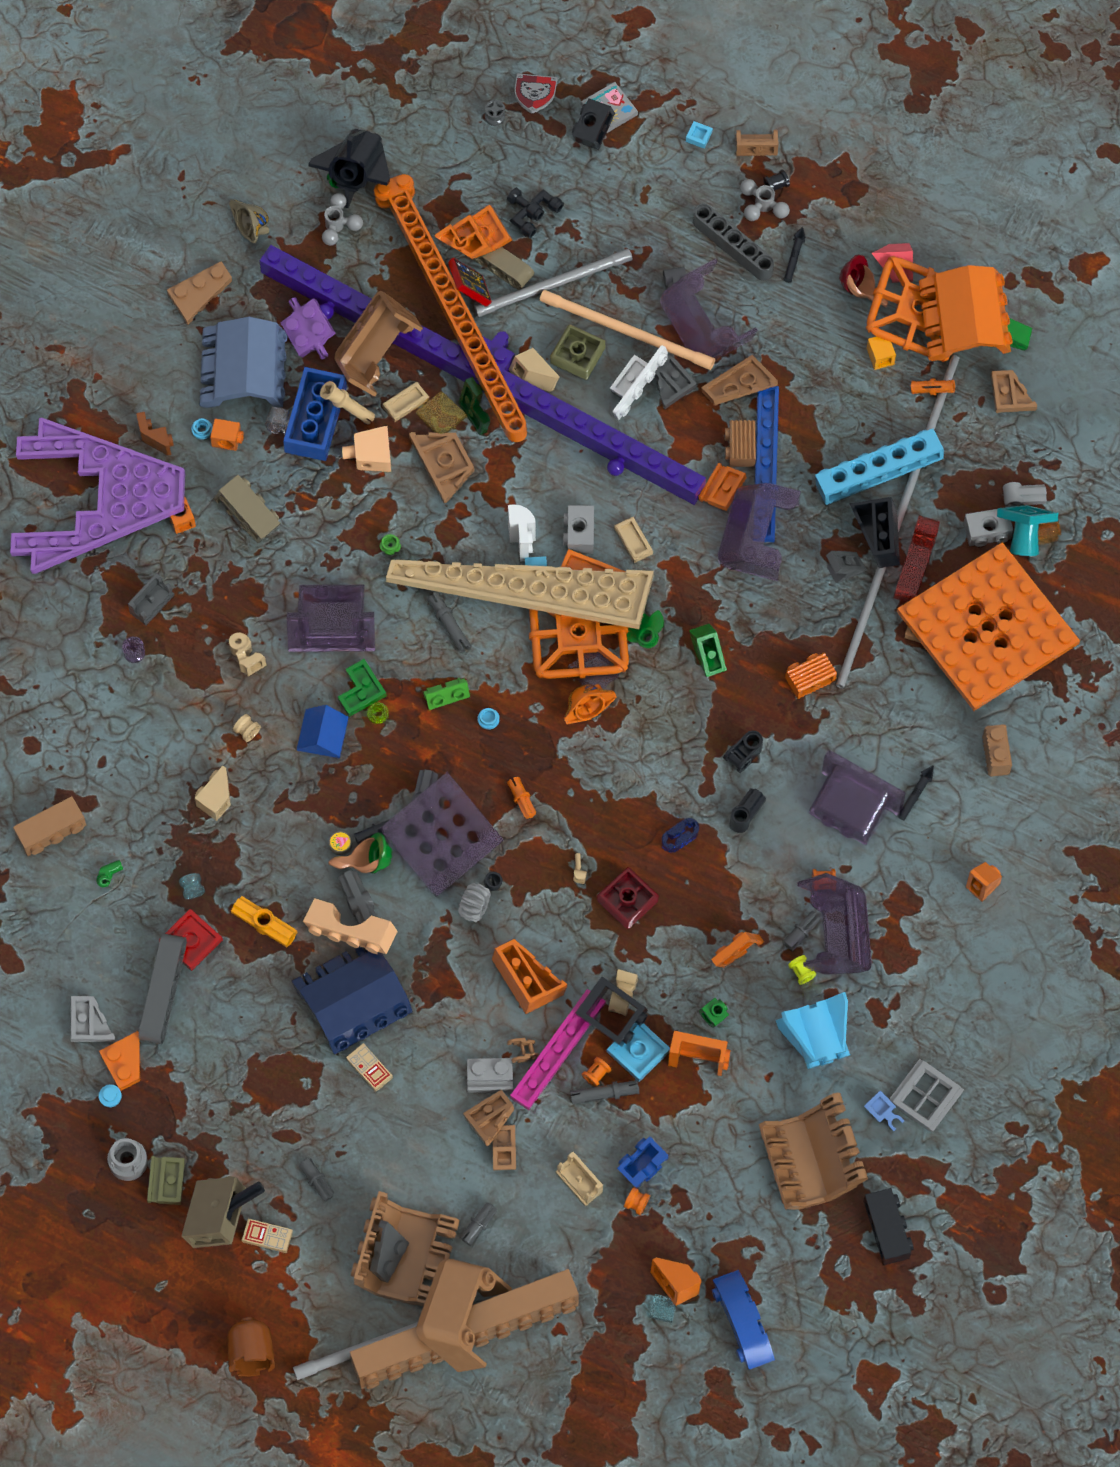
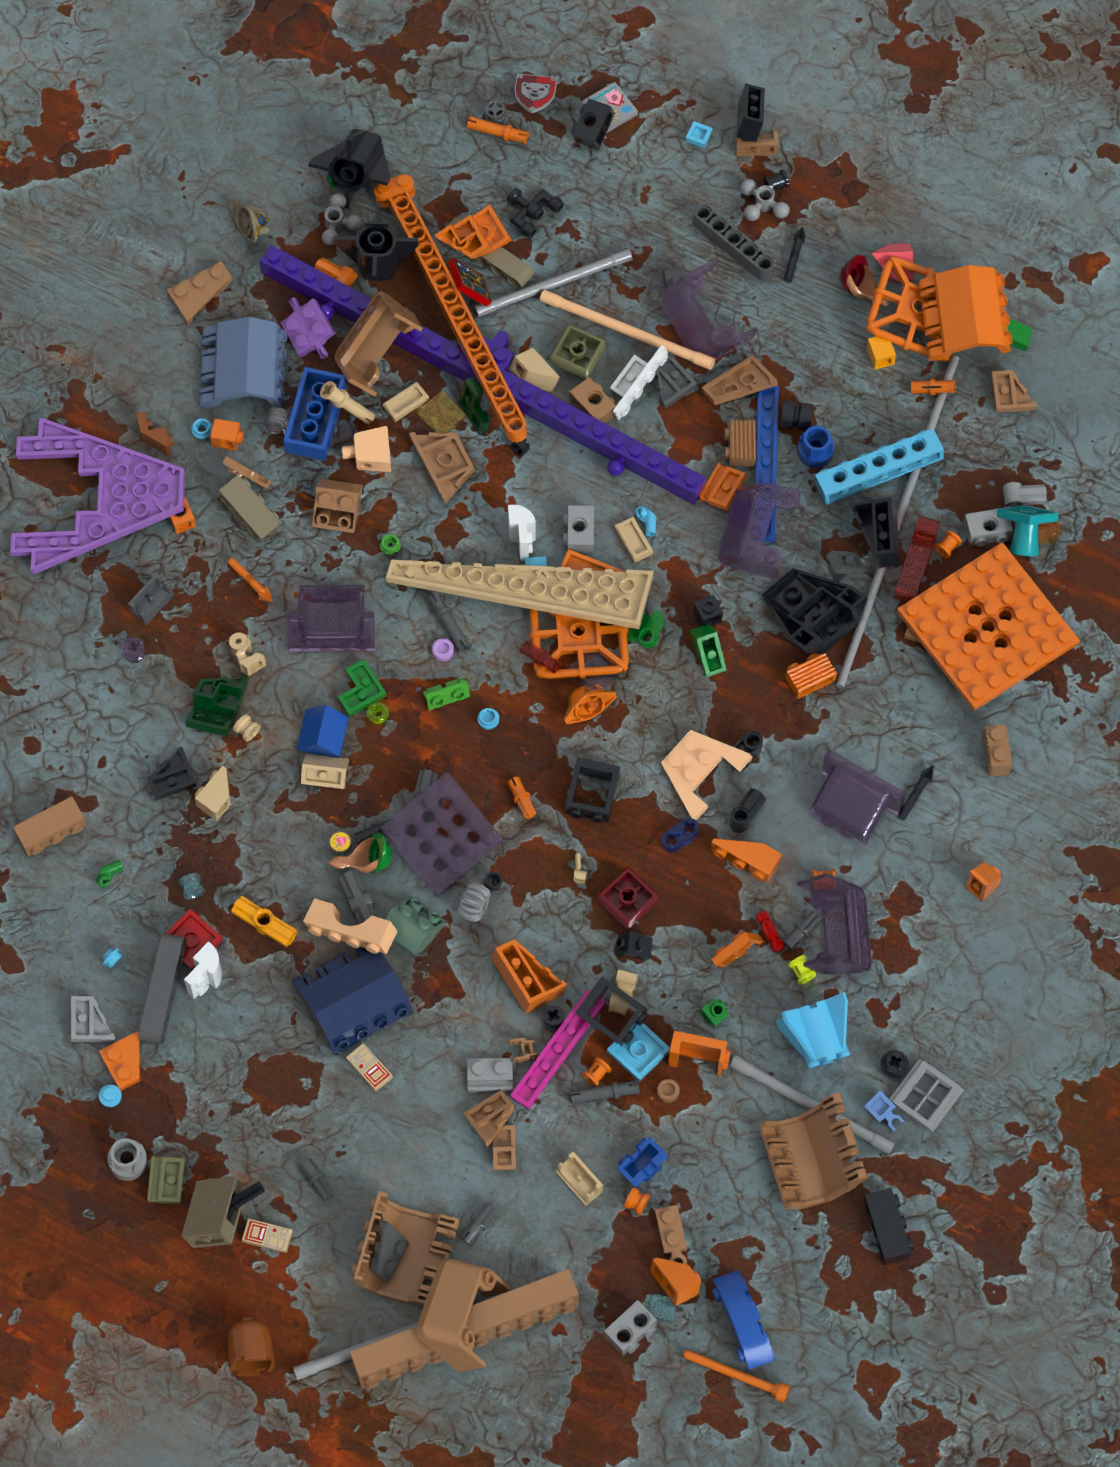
(111, 957): none -> medium azure plate
(172, 776): none -> black wing
(206, 971): none -> white brick
(216, 704): none -> dark green slope
(237, 468): none -> medium nougat wing
(263, 593): none -> orange piece
(324, 771): none -> tan panel
(337, 505): none -> medium nougat slope
(343, 274): none -> orange piece
(376, 249): none -> black brick
(415, 924): none -> sand green slope
(442, 650): none -> lavender tile
(505, 132): none -> orange pin
(520, 448): none -> black hinge
(540, 657): none -> clear red pin
(551, 1012): none -> black bush
(592, 391): none -> medium nougat brick
(595, 770): none -> black window
(626, 1325): none -> light grey brick
(634, 945): none -> black bracket
(648, 519): none -> medium azure arm
(668, 1091): none -> medium nougat tile
(671, 1232): none -> medium nougat plate
(693, 761): none -> light nougat wing
(708, 611): none -> black brick
(748, 1069): none -> light grey piece
(750, 113): none -> black brick
(751, 856): none -> orange slope
(769, 931): none -> red axle
(779, 1391): none -> orange piece
(796, 415): none -> black wheel
(813, 456): none -> blue piece
(814, 609): none -> black wedge
(892, 1071): none -> black piece
(947, 544): none -> orange bush

